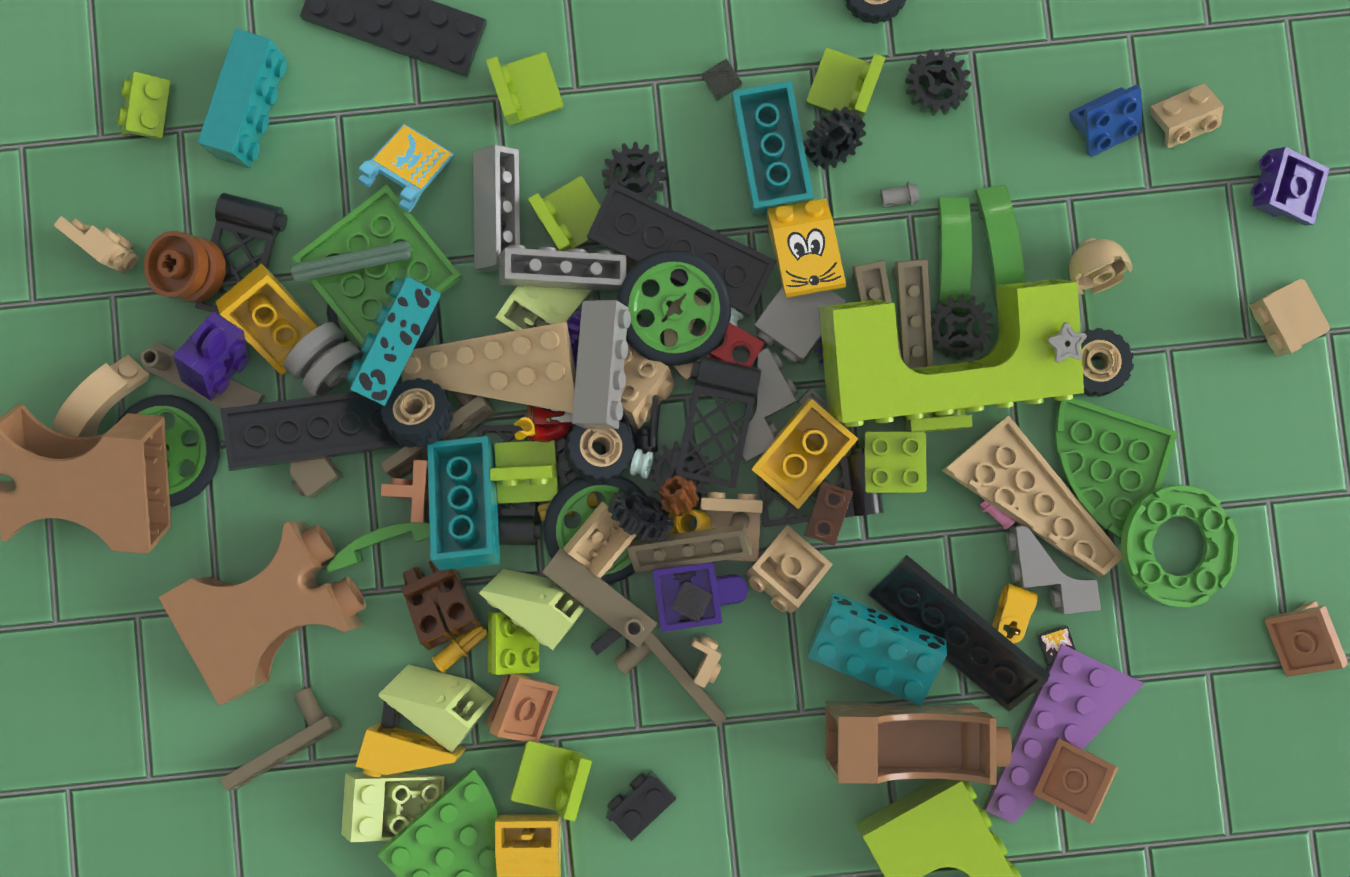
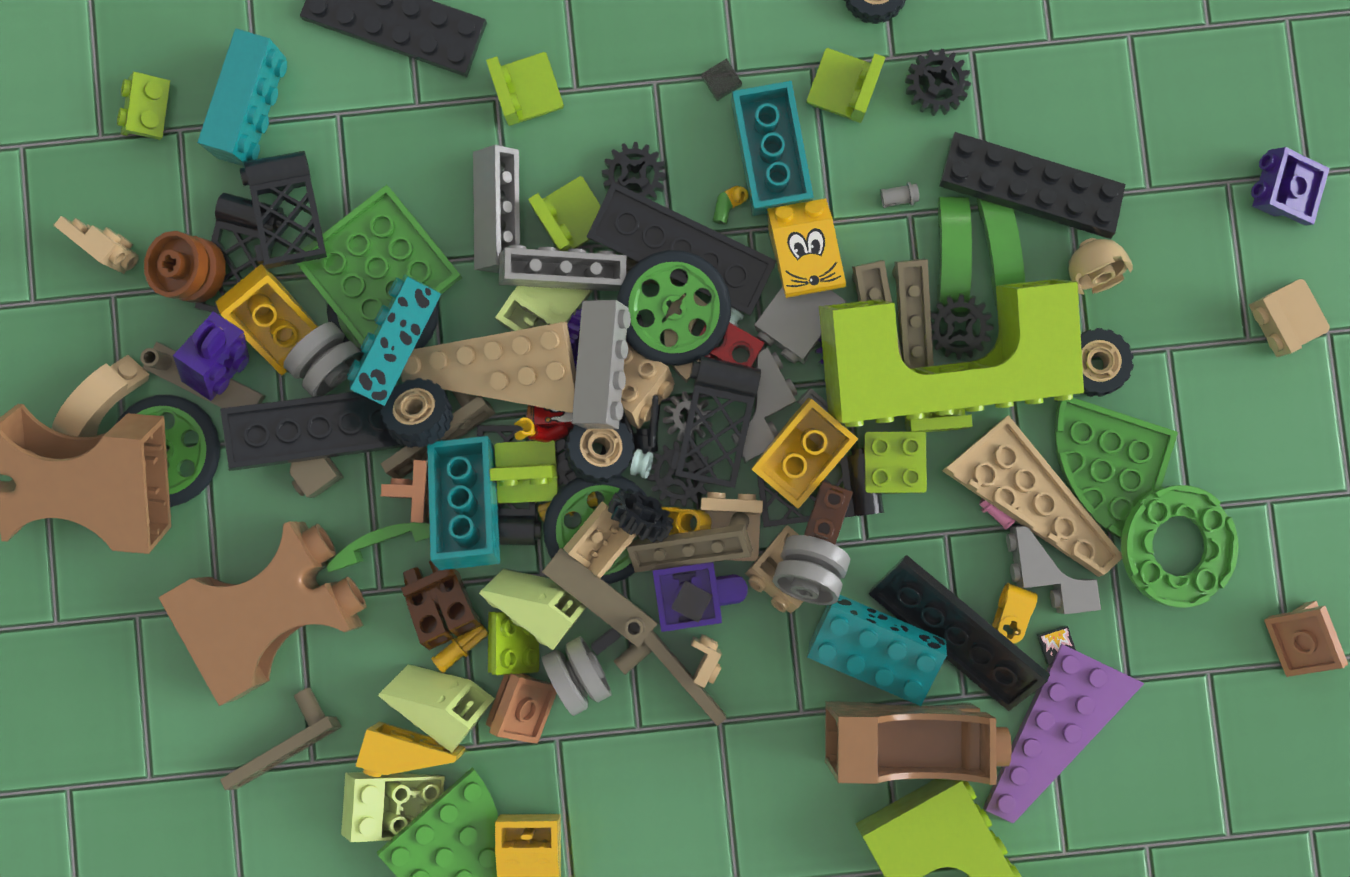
(278, 175): none -> black piece
(351, 261): sand green axle -> none
(390, 717): black tile -> none
(409, 161): flag -> none
(551, 778): lime bracket -> none
(576, 677): none -> light grey wheel
(640, 805): black bracket -> none
(677, 416): none -> light grey gear
(678, 495): dark orange gear -> none
(727, 200): none -> arm
(811, 570): none -> light grey wheel
(834, 137): black gear -> none
(1033, 185): none -> black plate
(1059, 339): light grey plate -> none
(1075, 781): nougat bracket -> none
(1109, 119): blue bracket -> none
(1188, 114): tan bracket -> none

